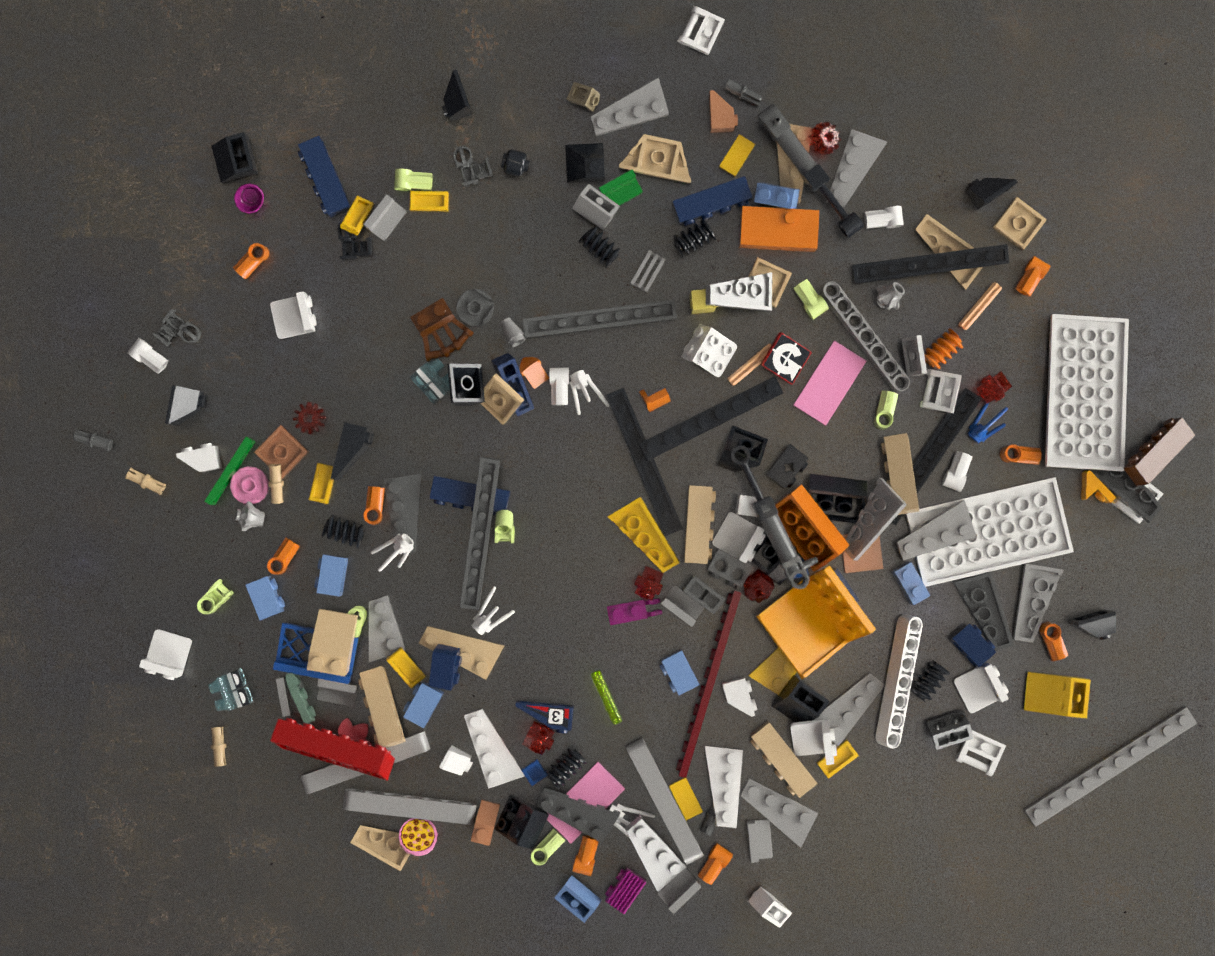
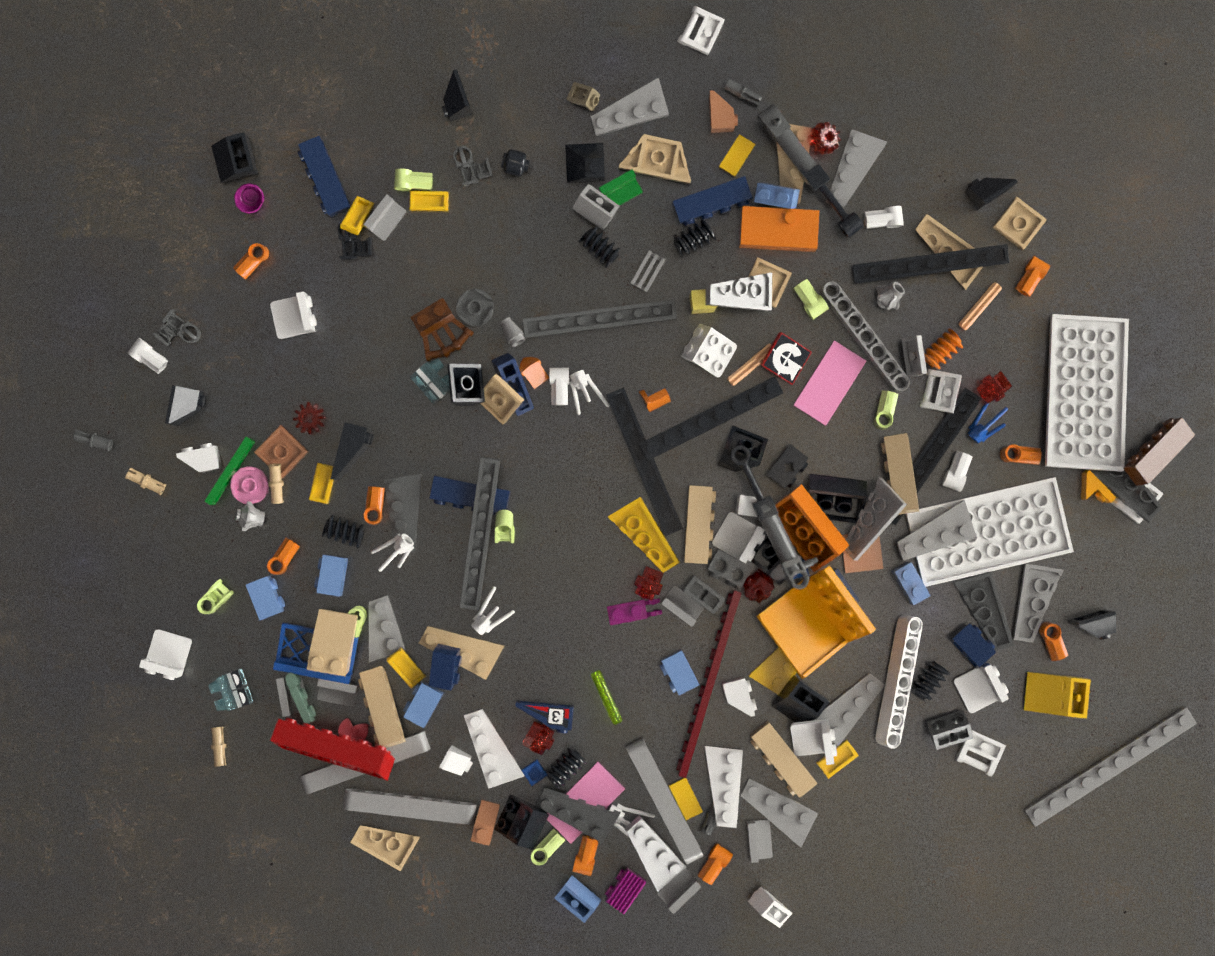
(418, 836): tile -> none

